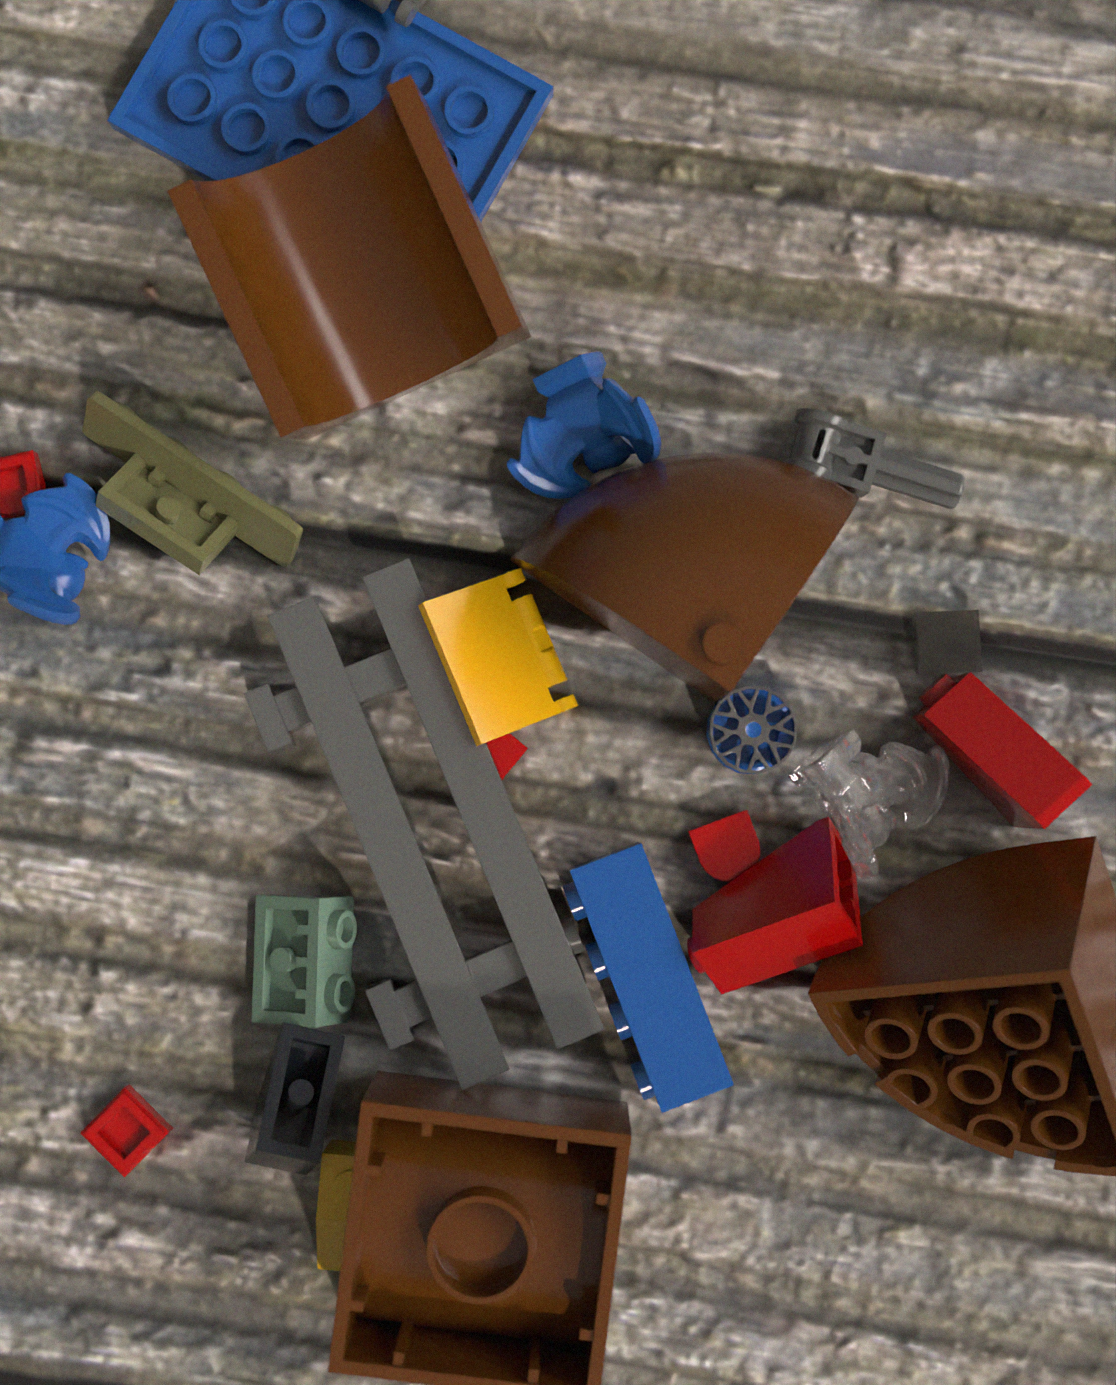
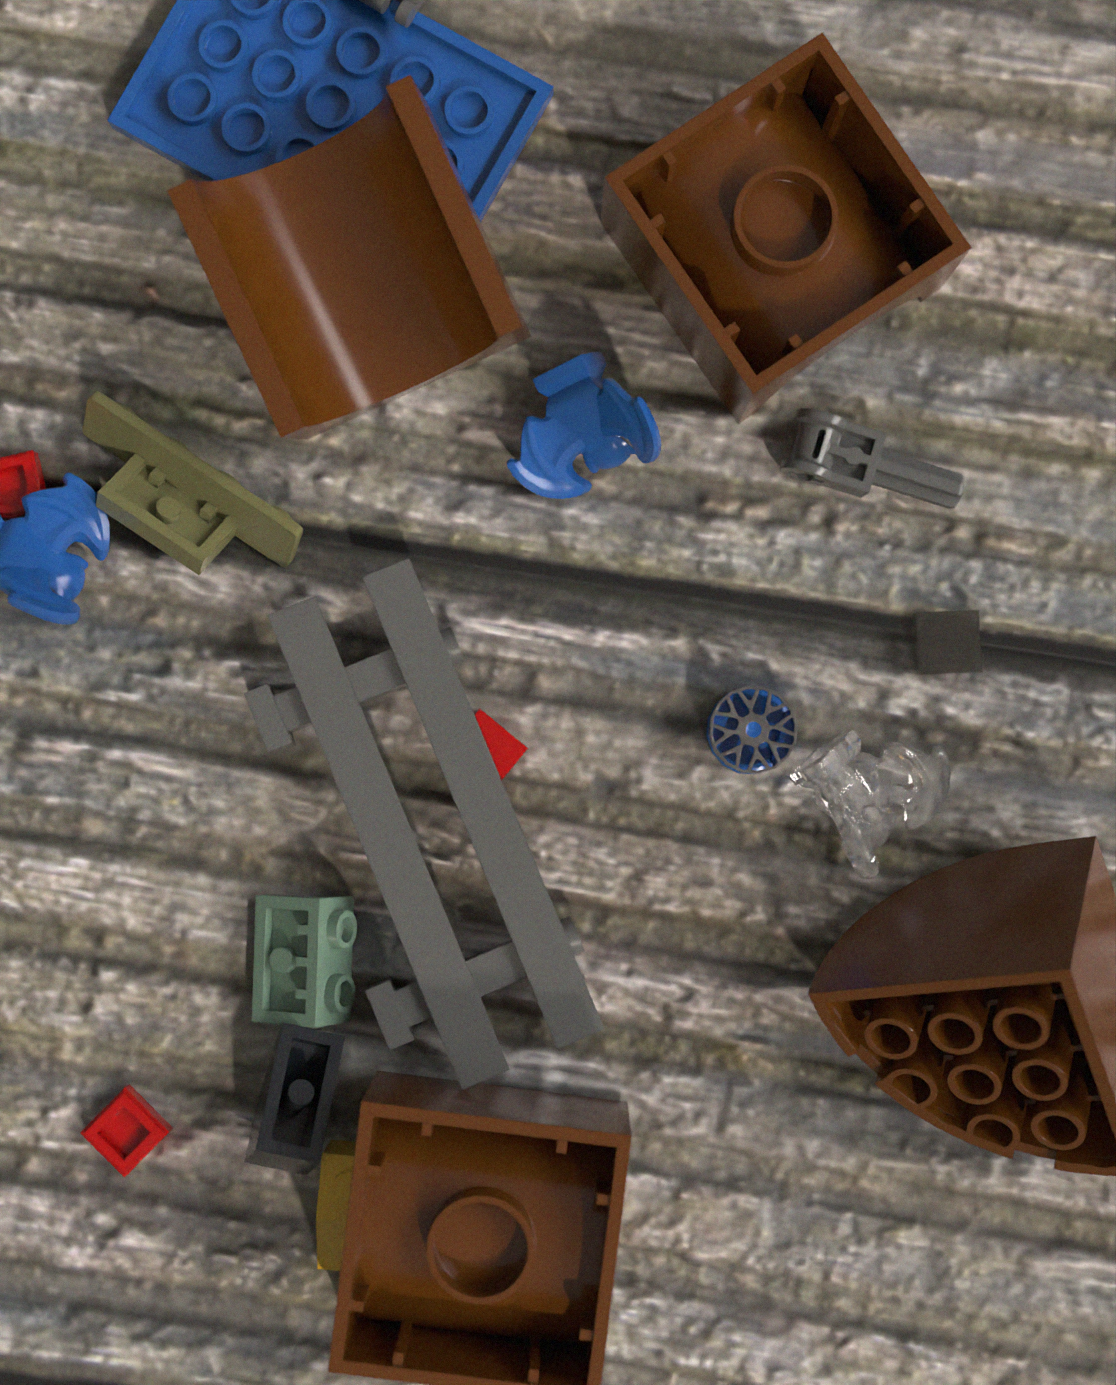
(496, 656): yellow piece -> none
(649, 976): blue brick -> none
(691, 556): reddish brown brick -> none
(726, 846): red tile -> none
(779, 225): none -> reddish brown piece
(779, 913): red slope -> none
(999, 751): red slope -> none

